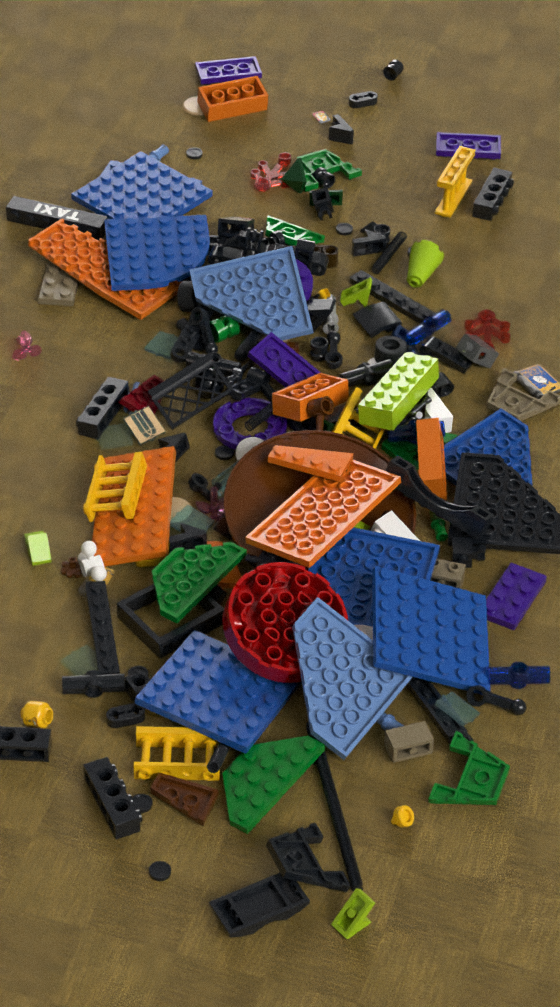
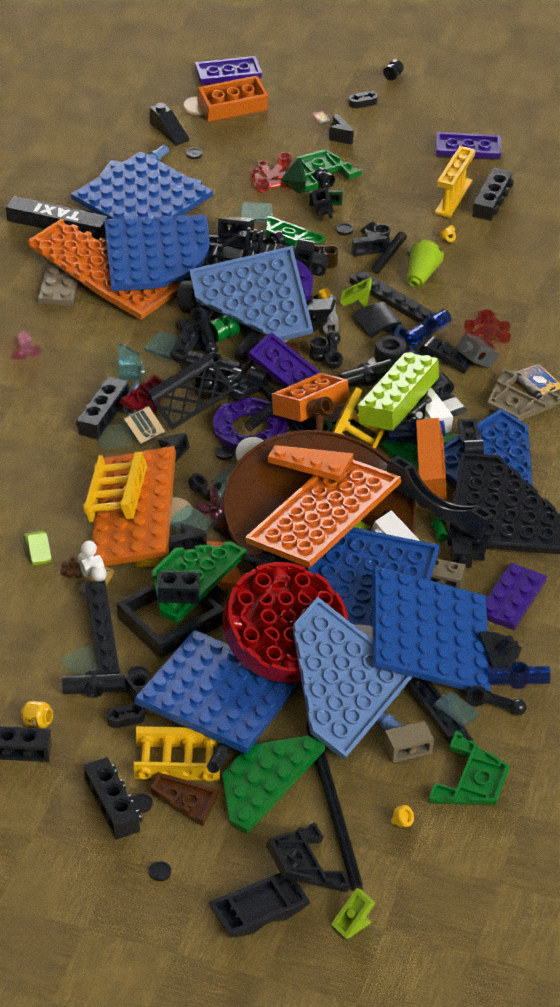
(129, 363): none -> clear light blue slope
(167, 123): none -> black slope
(178, 587): none -> black brick
(258, 211): none -> clear light blue piece
(447, 231): none -> yellow tile
(453, 404): none -> sticker
(470, 436): none -> black plate
(500, 649): none -> black shield

